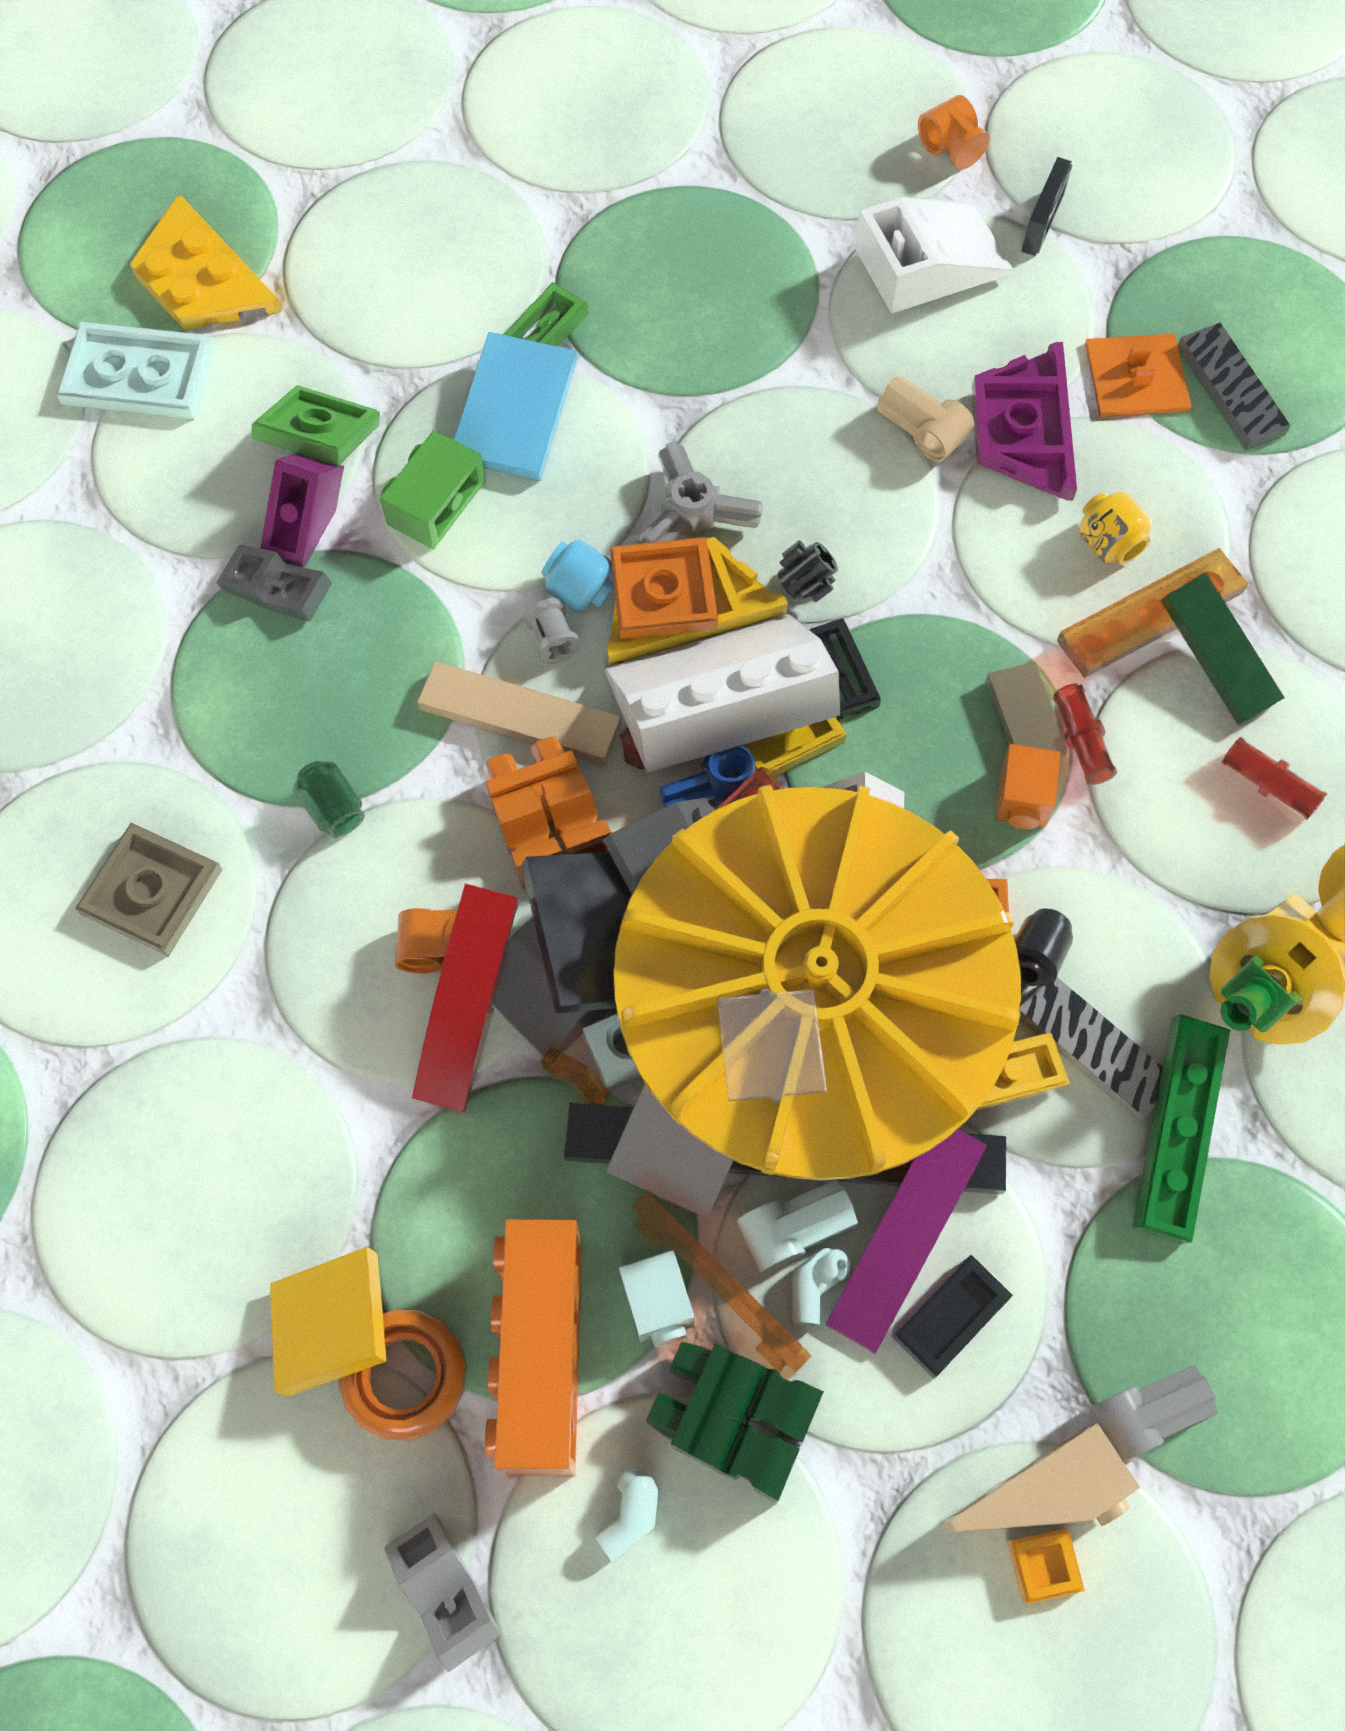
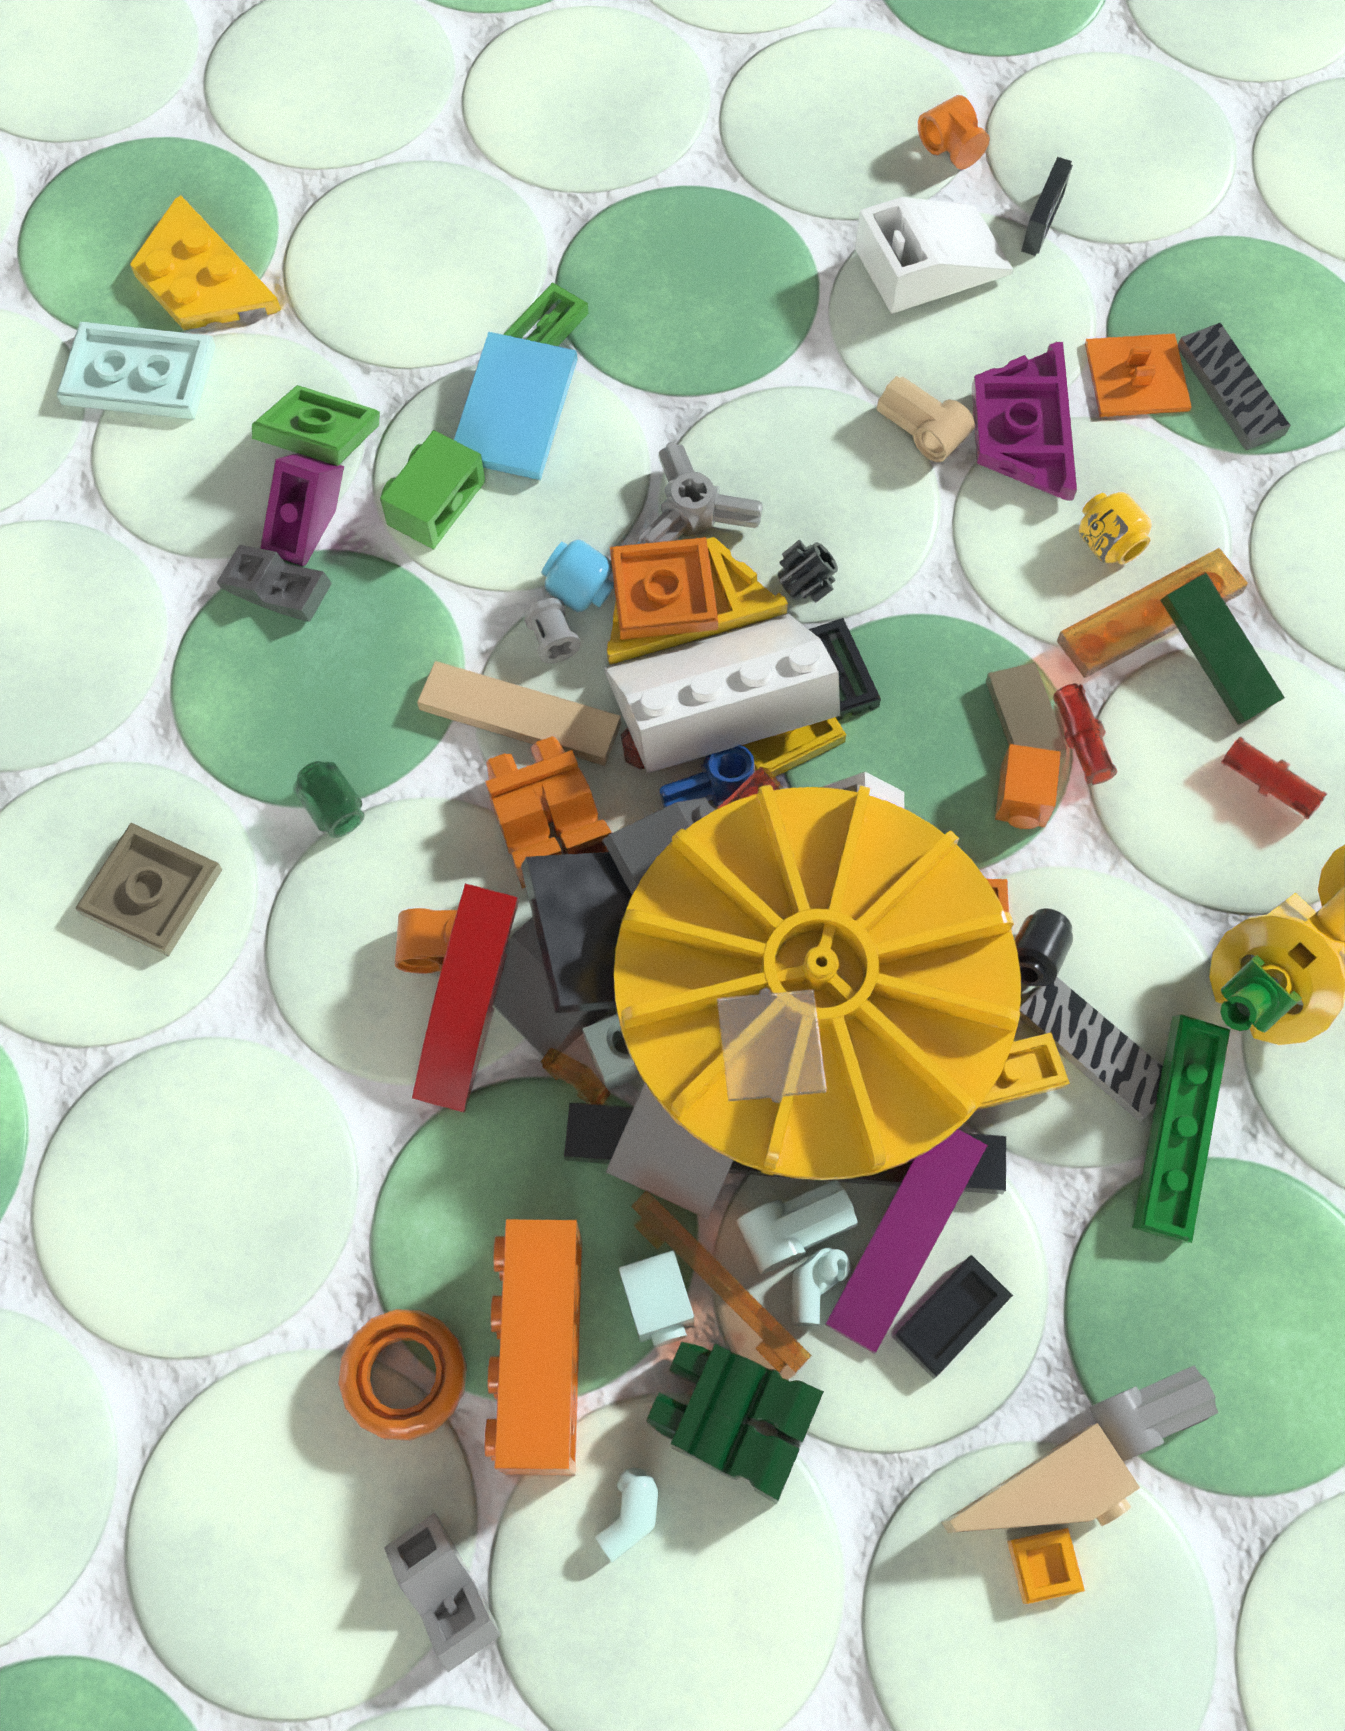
(327, 1322): yellow tile -> none

